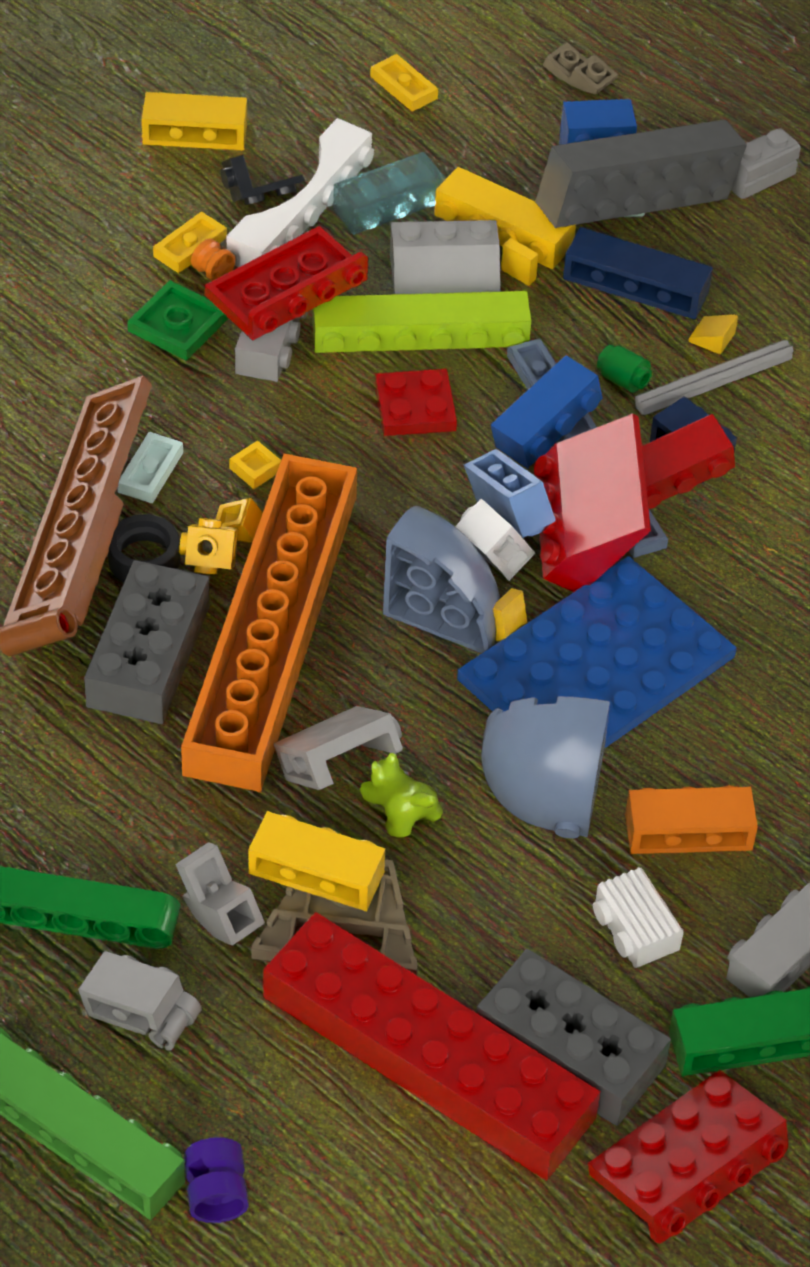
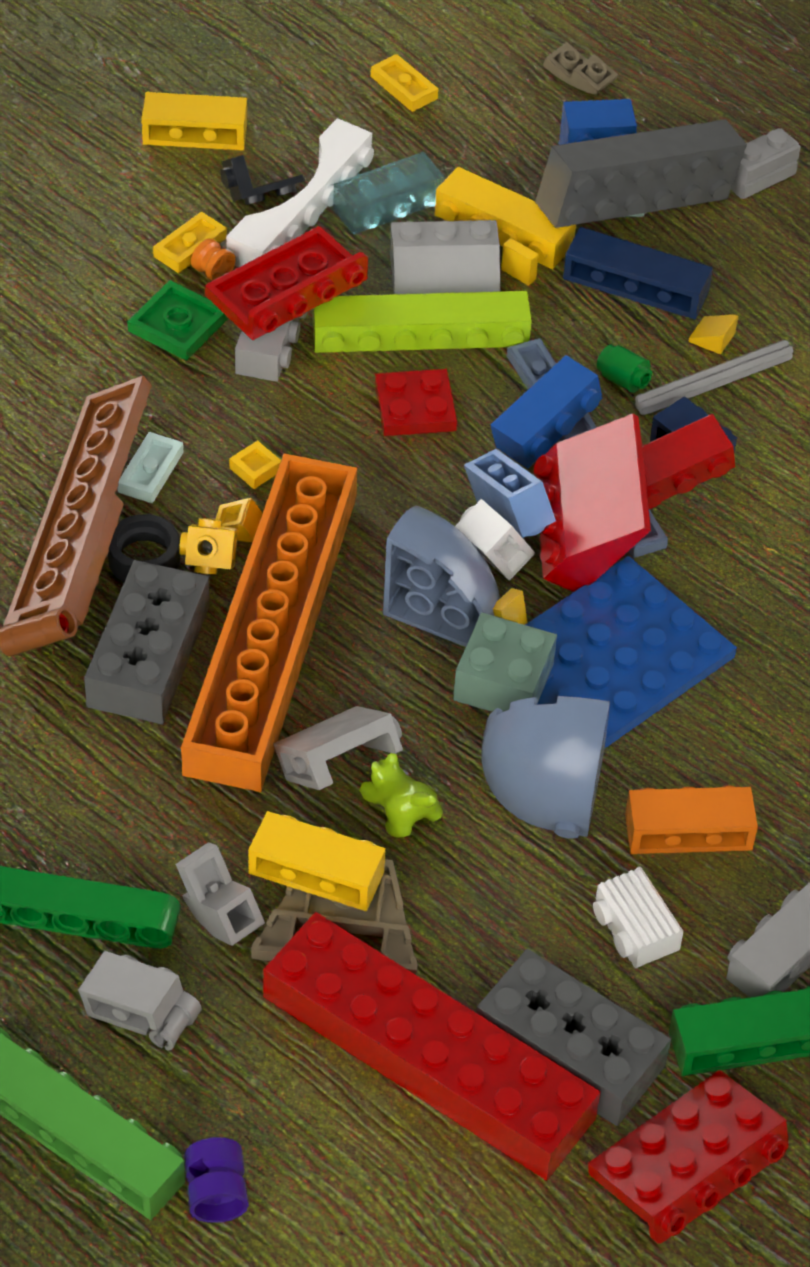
(503, 664): none -> sand green brick

